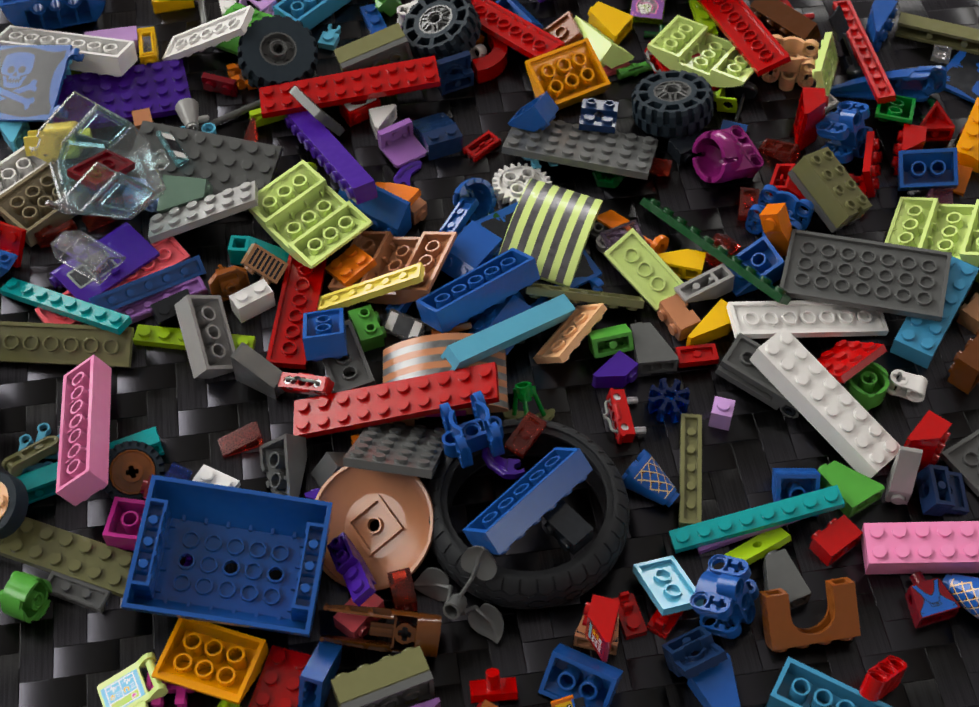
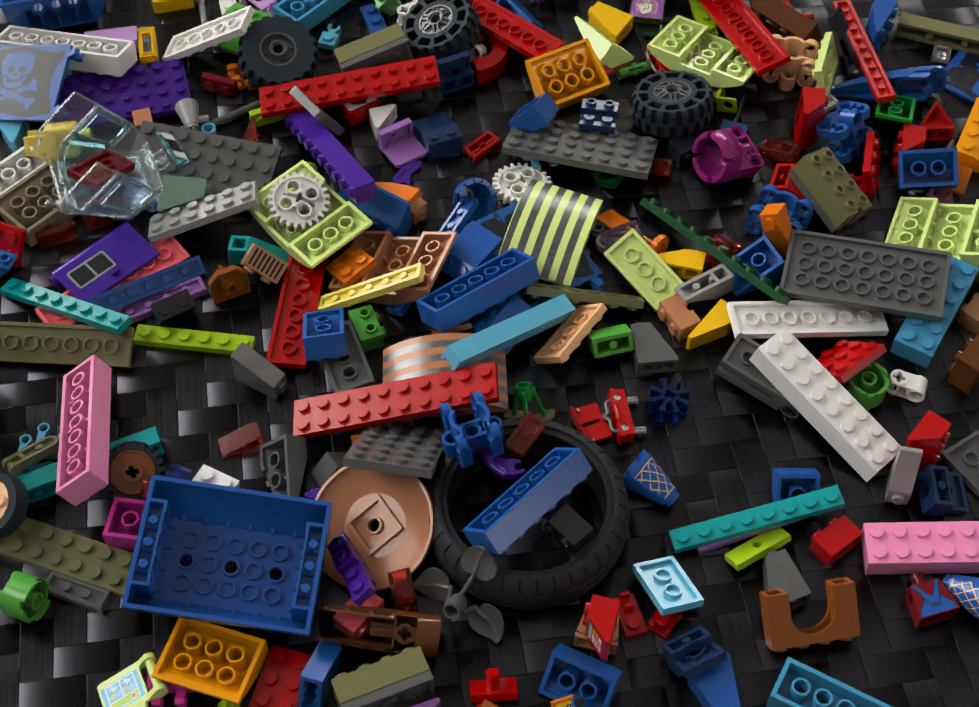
(86, 255): clear slope -> none
(205, 335): light grey slope -> none
(252, 300): white brick -> none
(292, 215): none -> white gear
(306, 384): red piece -> none
(403, 325): slope -> none
(565, 29): dark orange tile -> none
(587, 415): none -> red piece
(616, 372): dark purple slope -> none
(690, 469): olive plate -> none
(697, 355): red plate -> none
(721, 413): lavender brick -> none
(726, 596): blue piece -> none
(747, 198): clear red plate -> none
(855, 487): bright green slope -> none
(882, 678): red beam -> none

